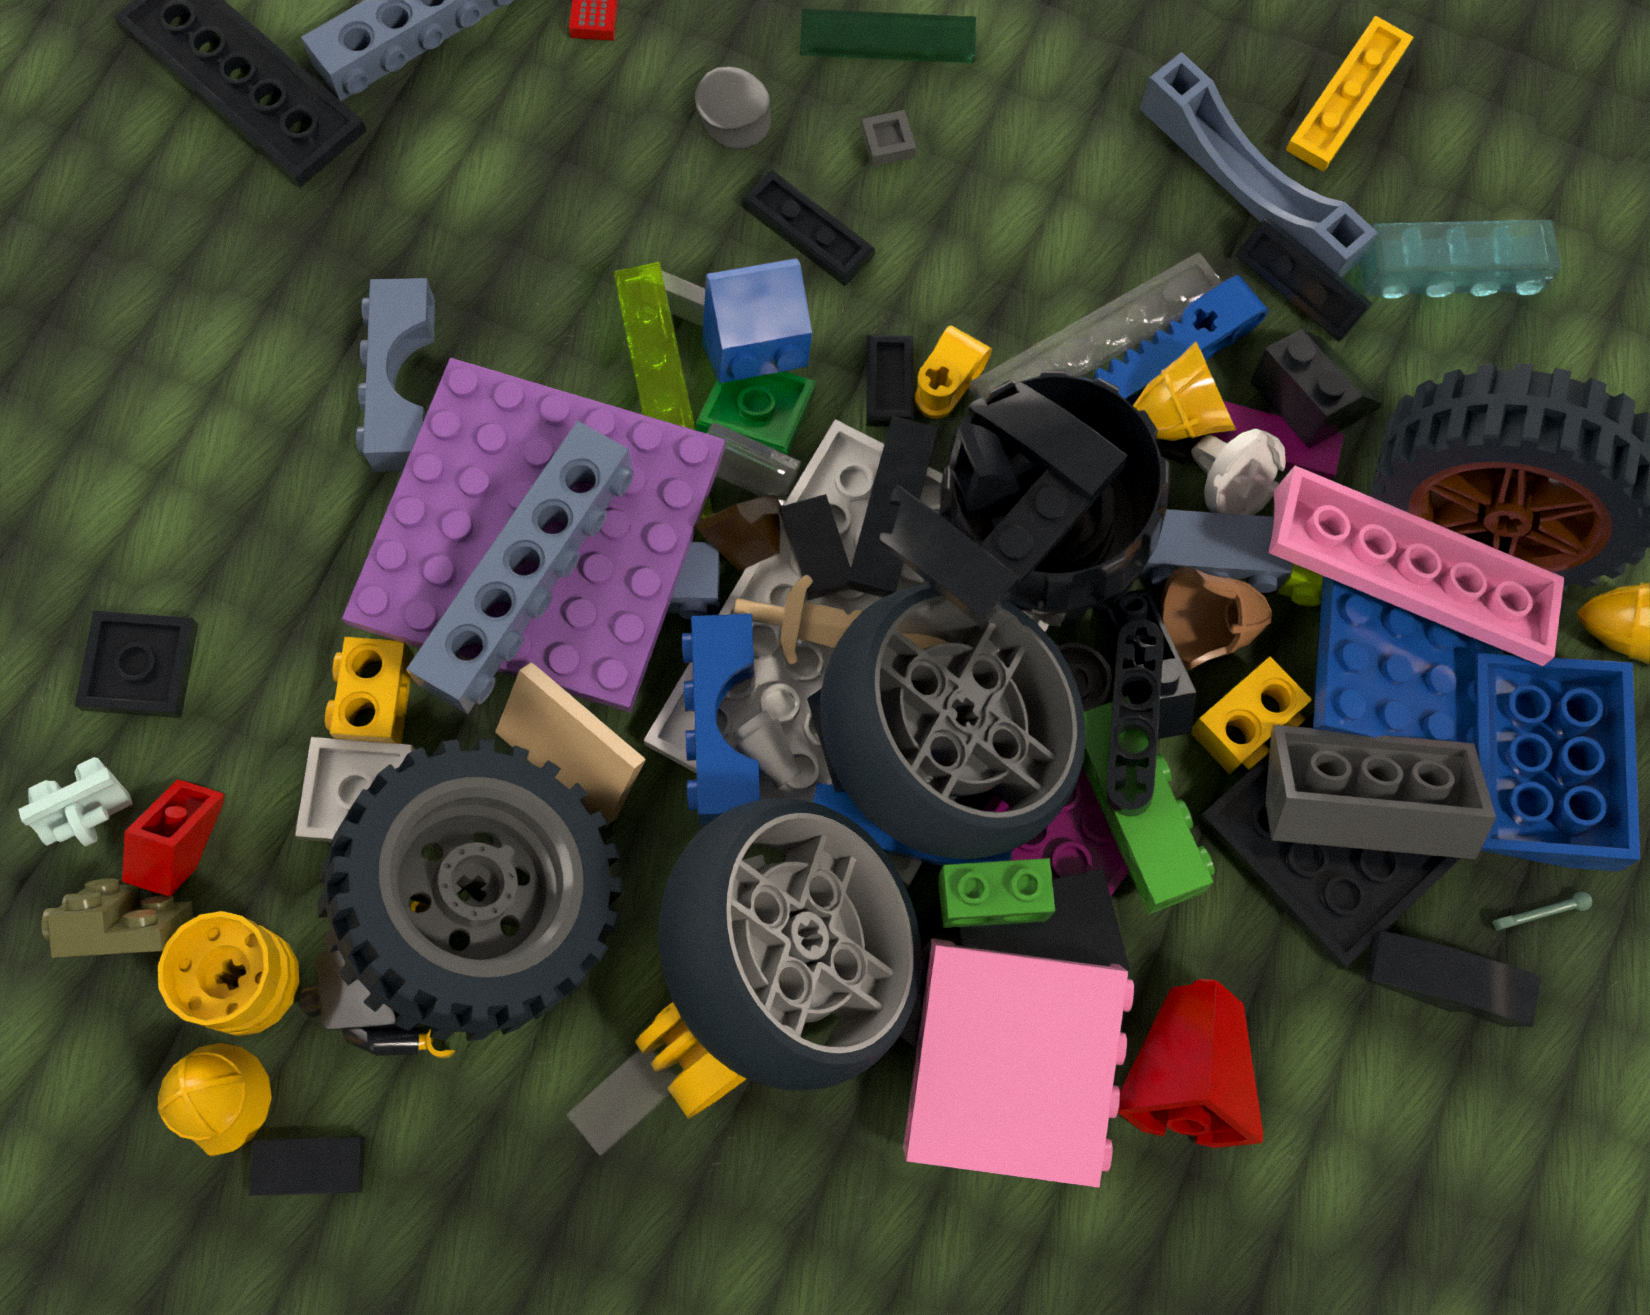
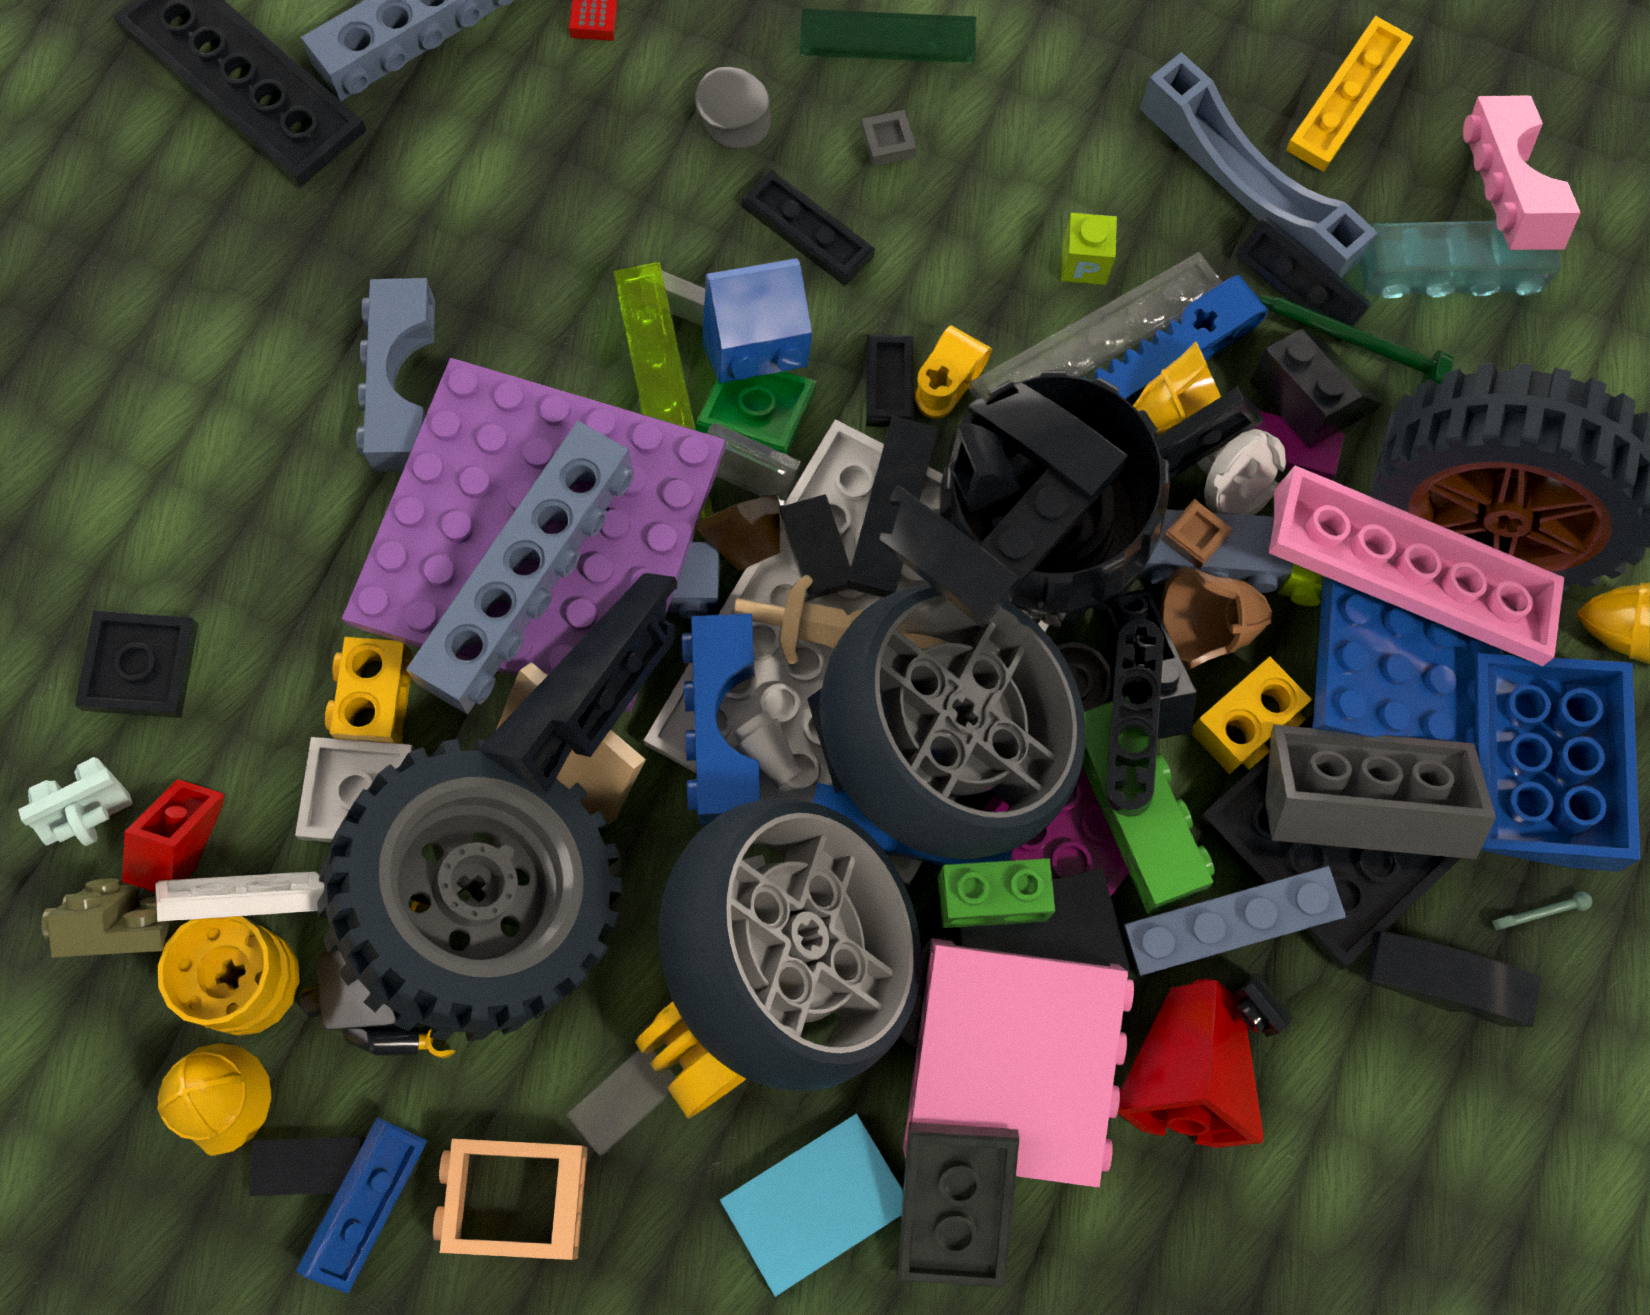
(237, 896): none -> white tile
(361, 1206): none -> blue tile
(568, 1199): none -> light nougat window
(588, 687): none -> black wedge
(815, 1204): none -> medium azure tile
(957, 1204): none -> pearl dark grey tile
(1088, 248): none -> lime brick
(1197, 534): none -> medium nougat tile
(1207, 430): none -> black tile
(1234, 921): none -> sand blue brick
(1261, 1007): none -> black slope
(1431, 367): none -> dark green piece
(1528, 206): none -> bright pink arch

